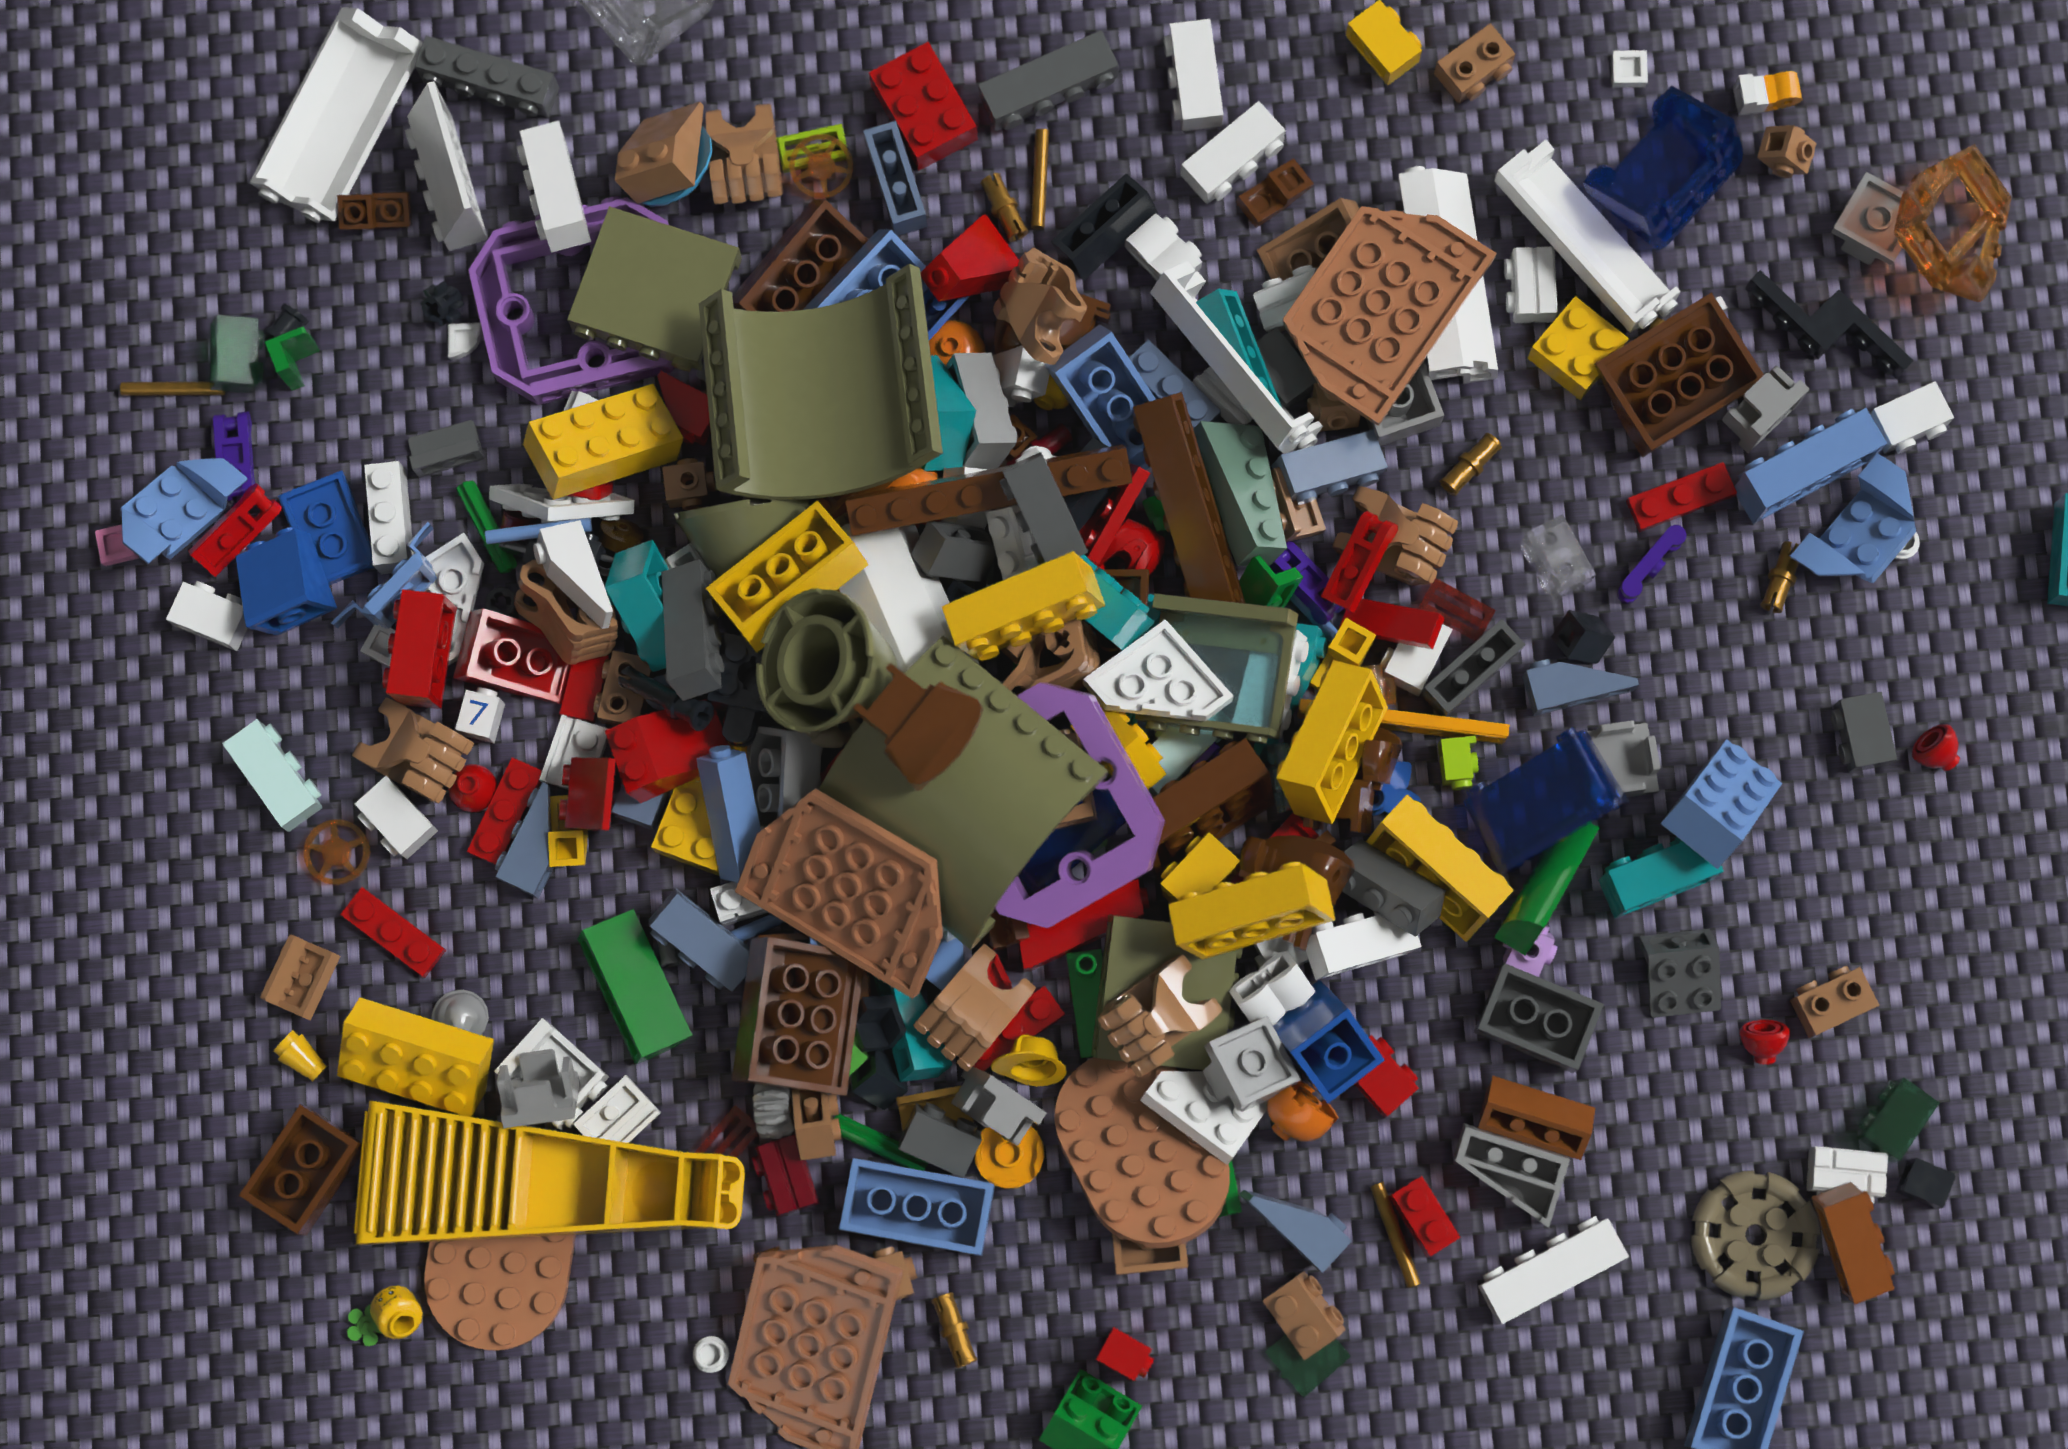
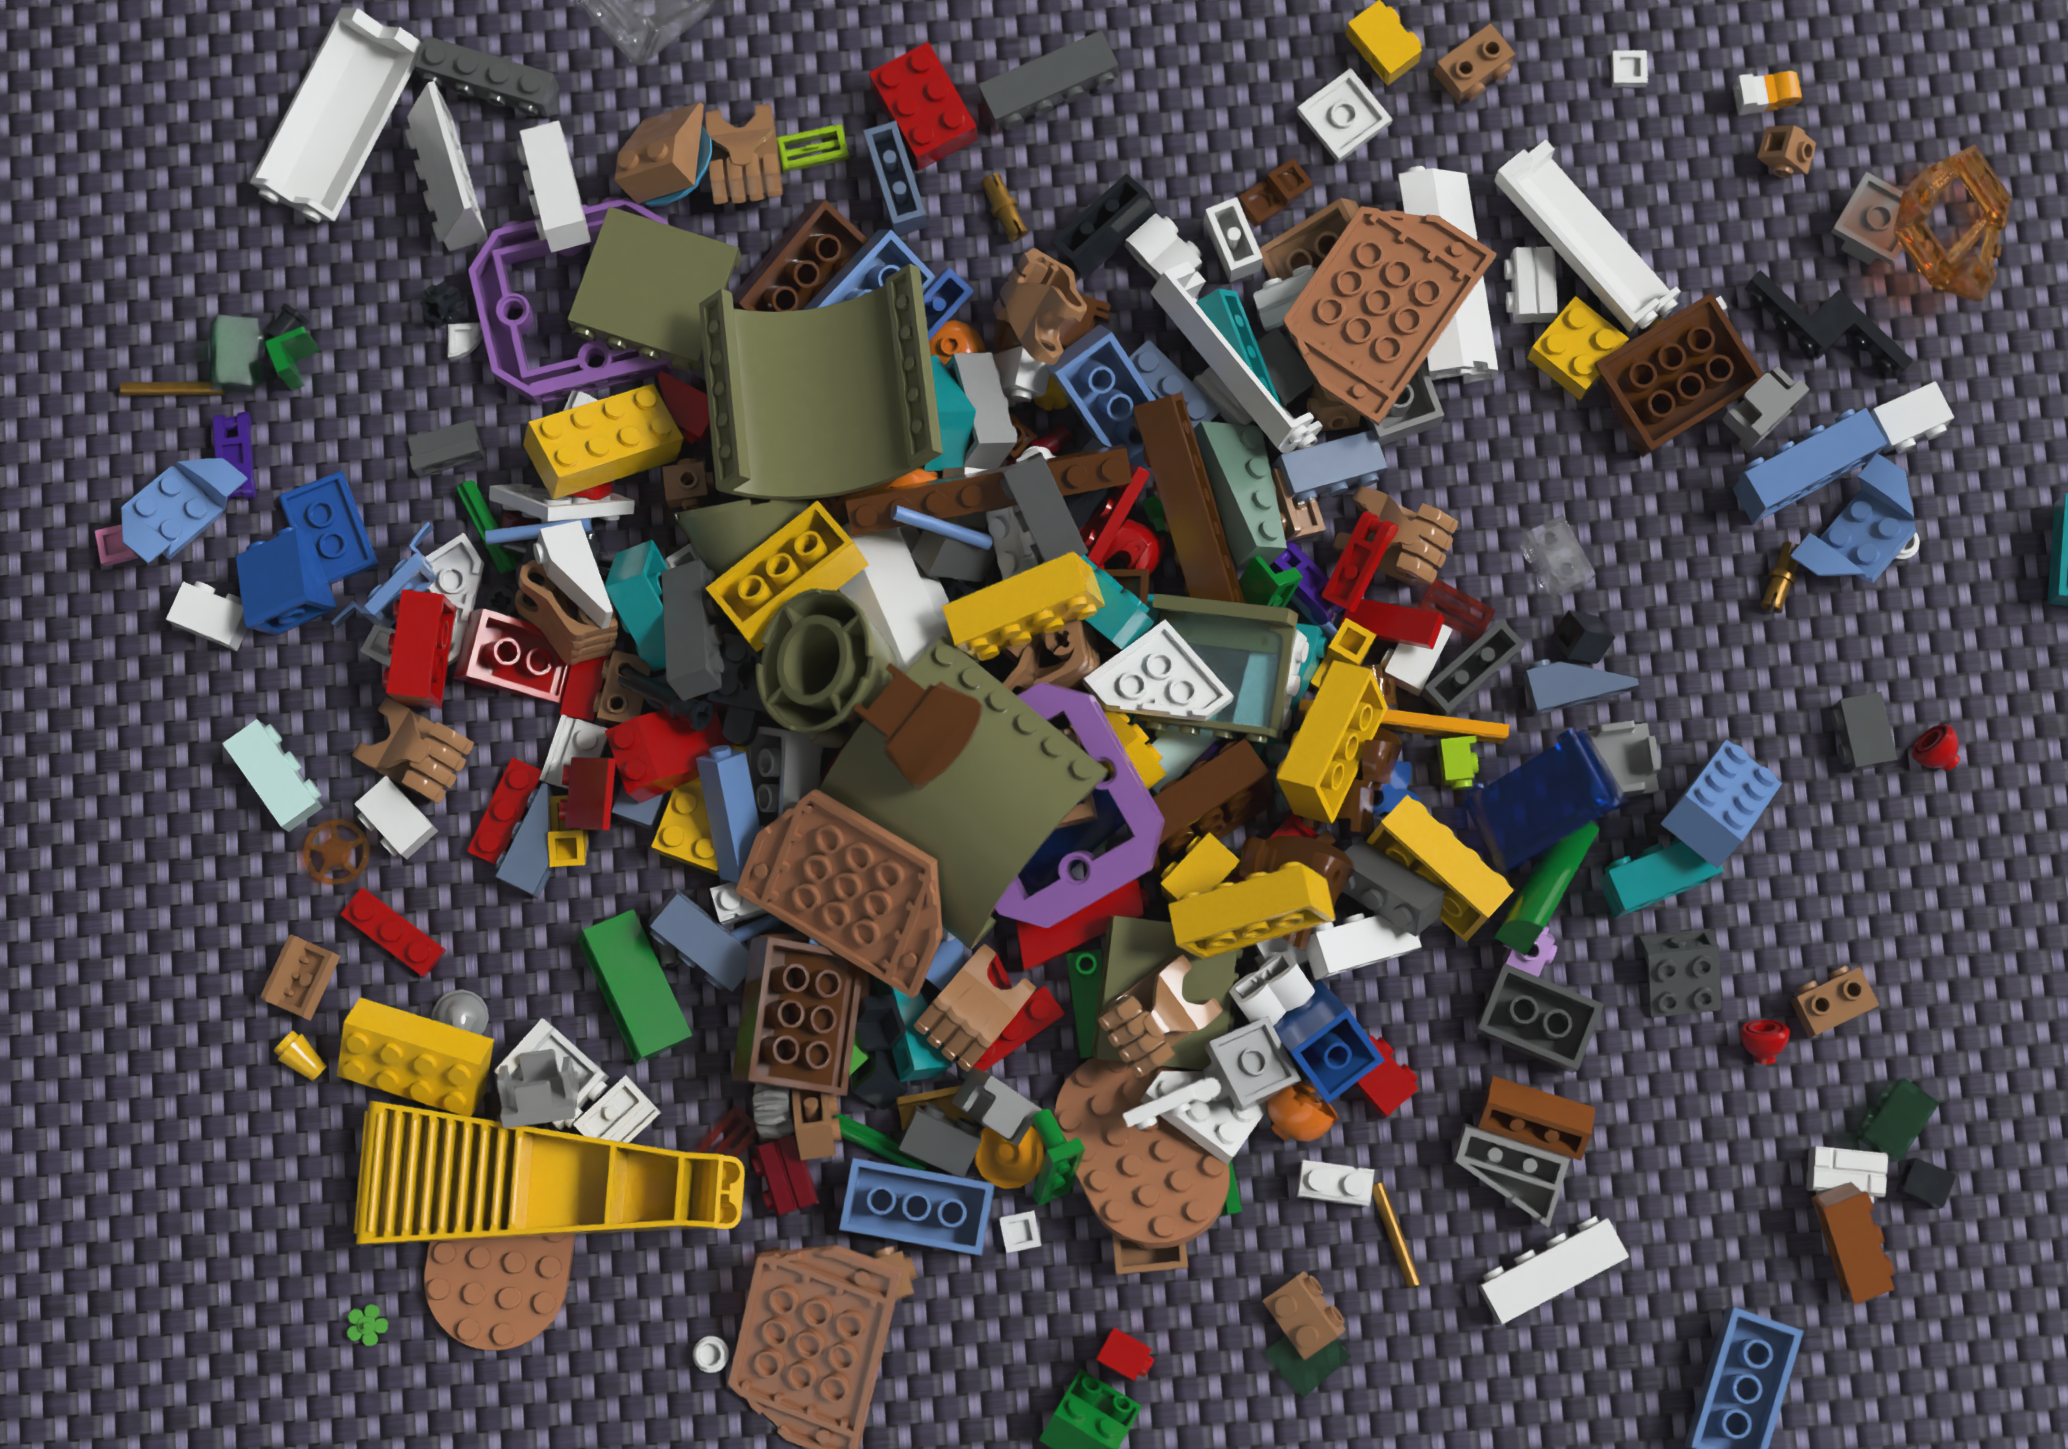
(235, 530): red plate -> none
(302, 1170): reddish brown brick -> none
(374, 210): reddish brown slope -> none
(388, 514): white brick -> none
(396, 1312): yellow head -> none
(473, 788): red brick -> none
(480, 715): white brick -> none
(619, 534): dark brown wheel -> none
(821, 166): clear orange wheel -> none
(941, 527): none -> medium blue bar
(954, 1330): pearl gold pin -> none
(971, 264): red slope -> none
(1005, 932): reddish brown slope -> none
(1020, 1232): none -> white tile
(1031, 1062): yellow piece -> none
(1040, 179): pearl gold bar -> none
(1060, 1160): none -> green piece
(1175, 1102): none -> white hinge
(1194, 75): white brick -> none
(1233, 153): white brick -> none
(1233, 239): none -> white brick
(1306, 1230): sand blue slope -> none
(1335, 1183): none -> white brick
(1344, 115): none -> white plate
(1424, 1217): red brick -> none
(1470, 464): pearl gold pin -> none
(1651, 563): dark purple plate -> none
(1670, 169): clear blue windscreen -> none
(1681, 497): red plate -> none
(1777, 1235): dark tan plate -> none

